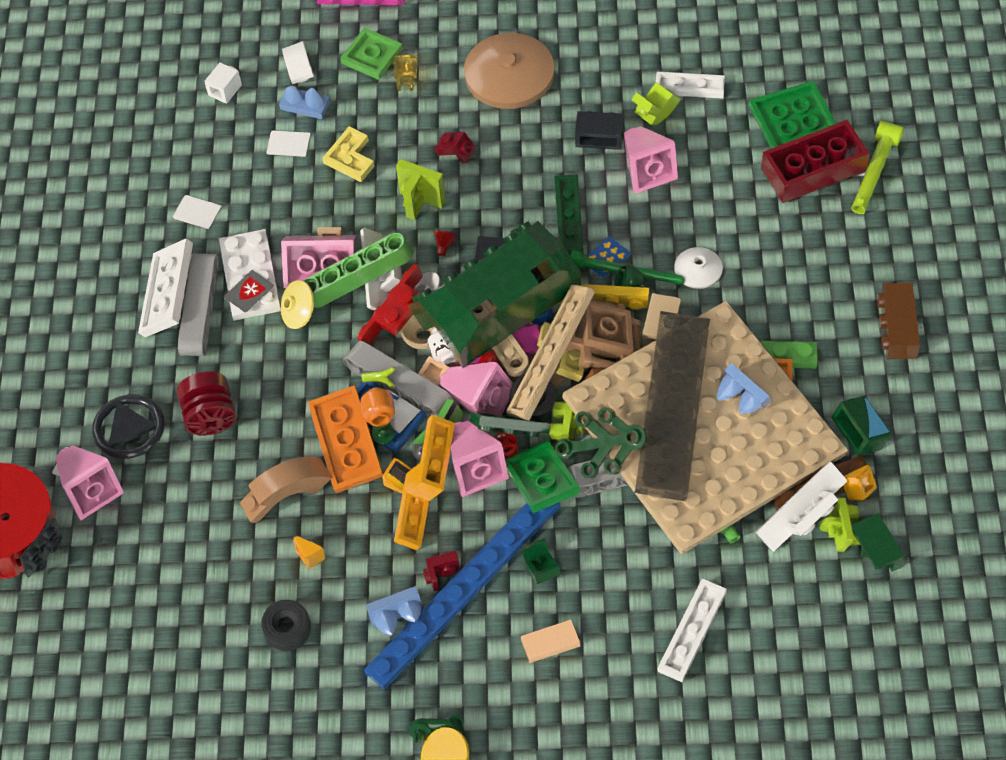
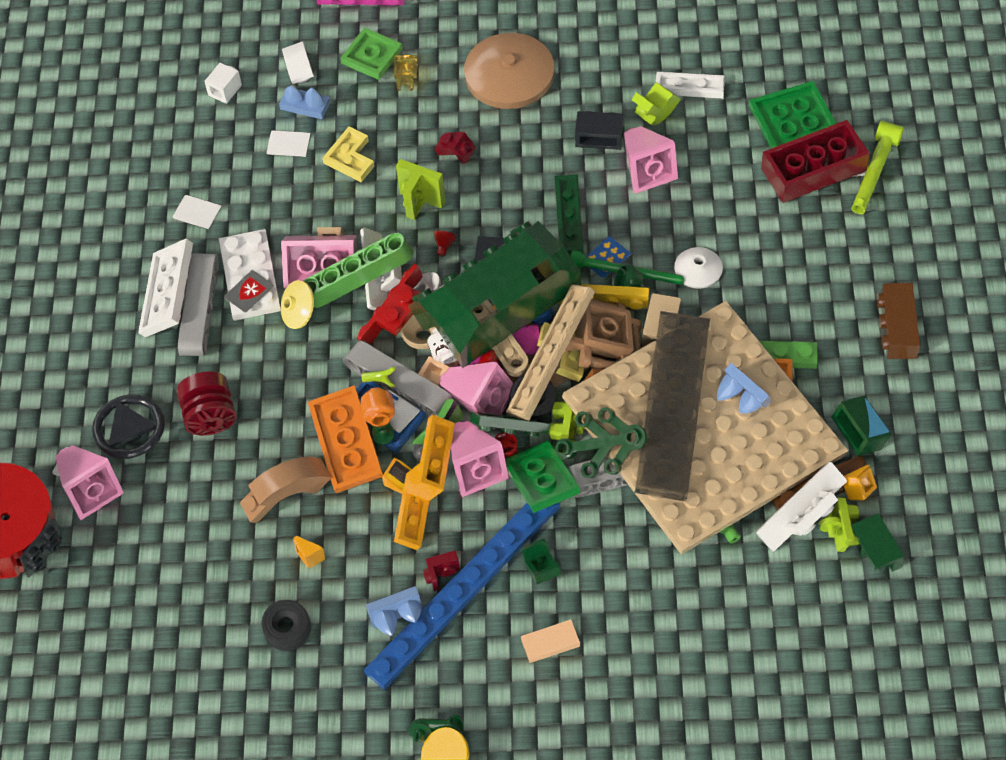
(692, 630): white plate -> none

